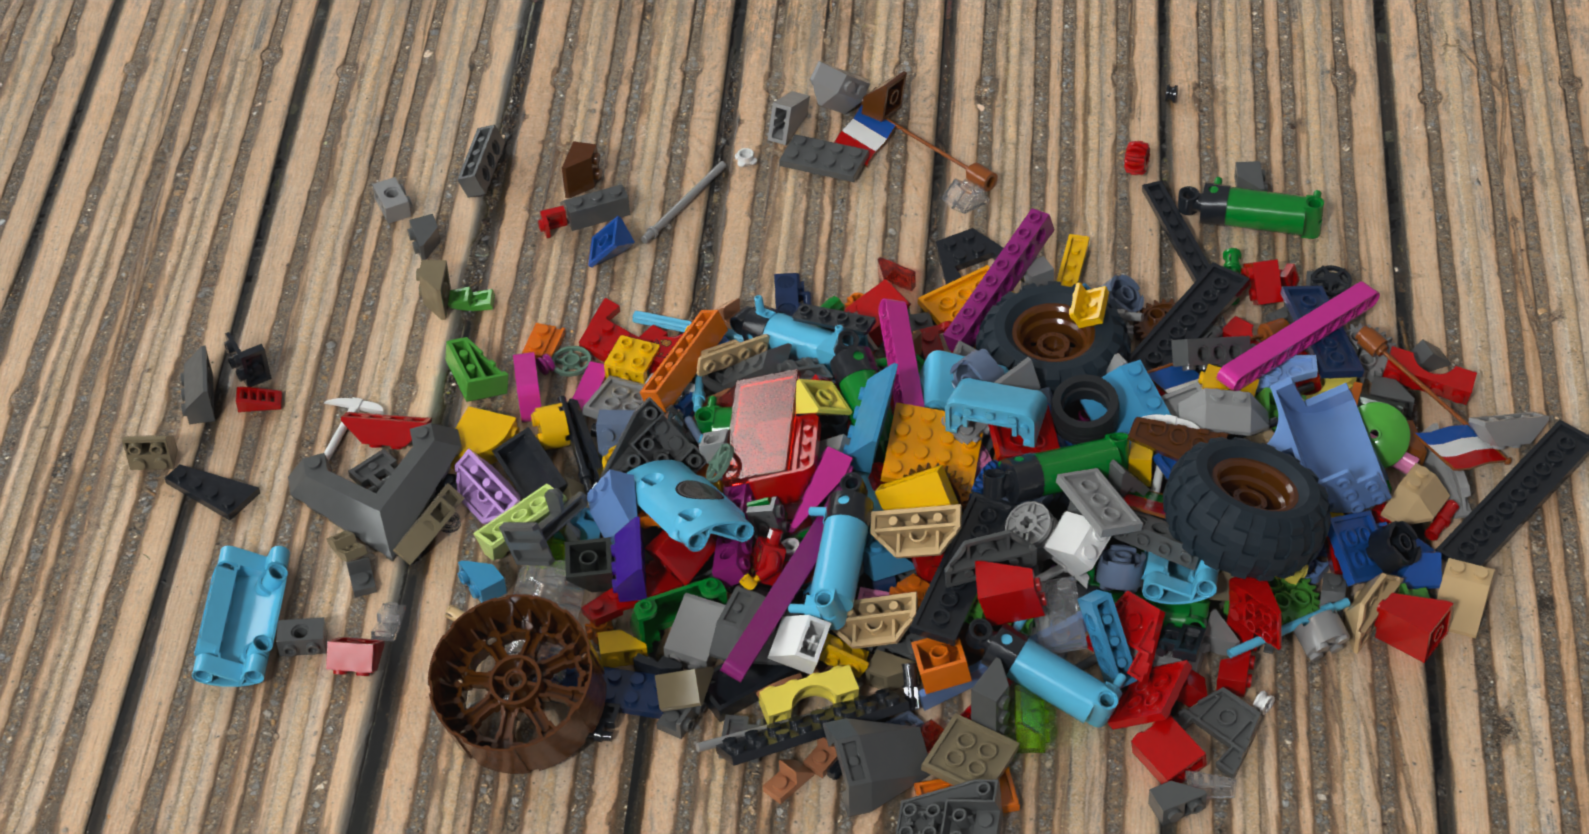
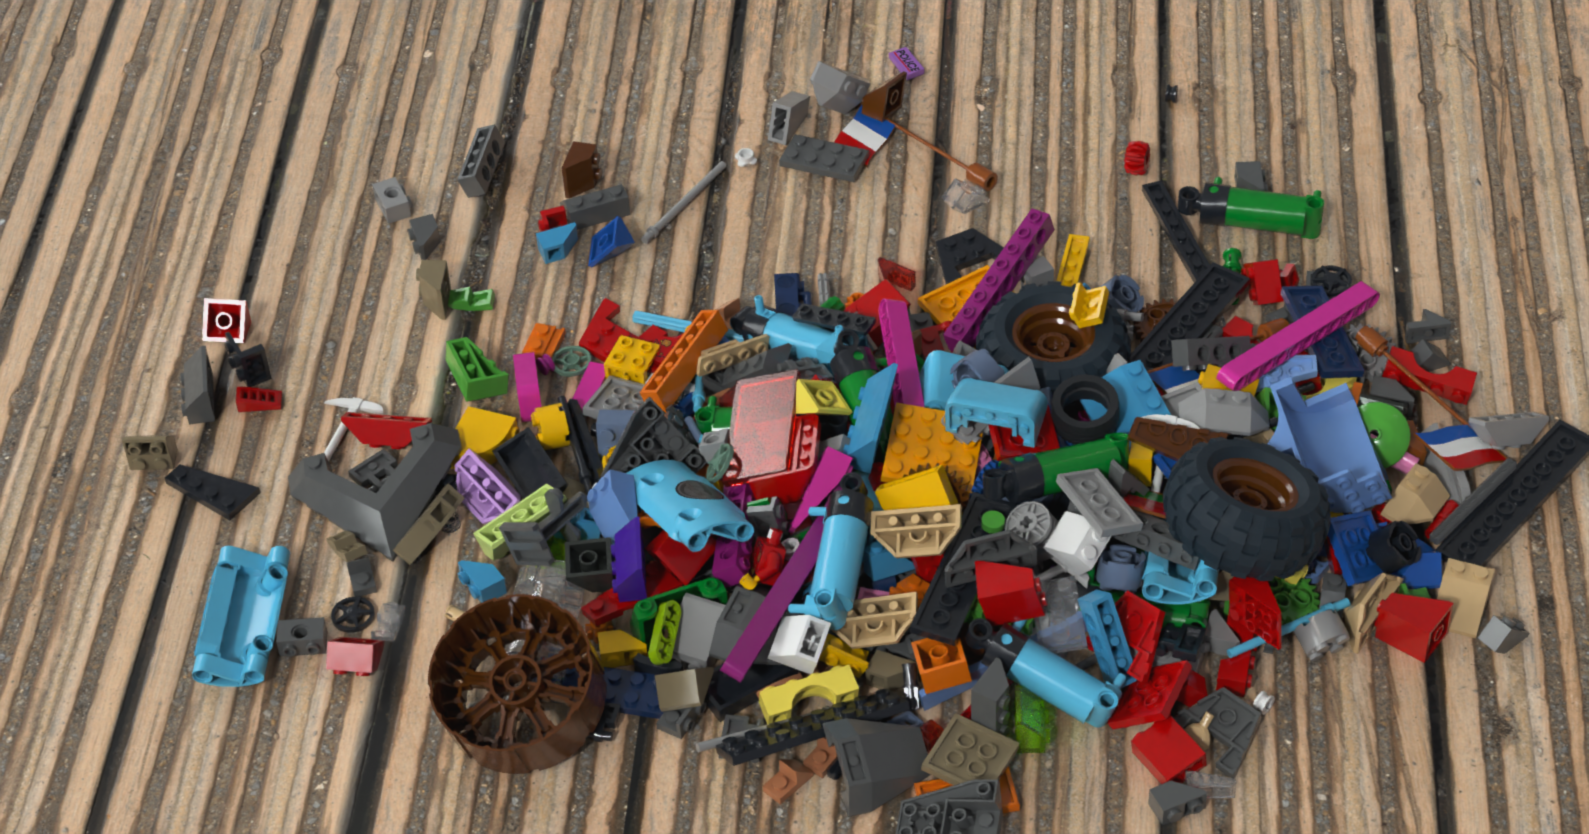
(224, 317): none -> red slope
(352, 614): none -> black wheel
(557, 242): none -> dark azure slope
(658, 641): none -> lime beam
(823, 287): none -> light grey axle
(906, 62): none -> medium lavender tile
(993, 522): none -> bright green tile
(1199, 731): none -> tan rock
(1430, 328): none -> dark grey slope
(1472, 501): none -> dark grey axle
(1503, 633): none -> dark grey slope

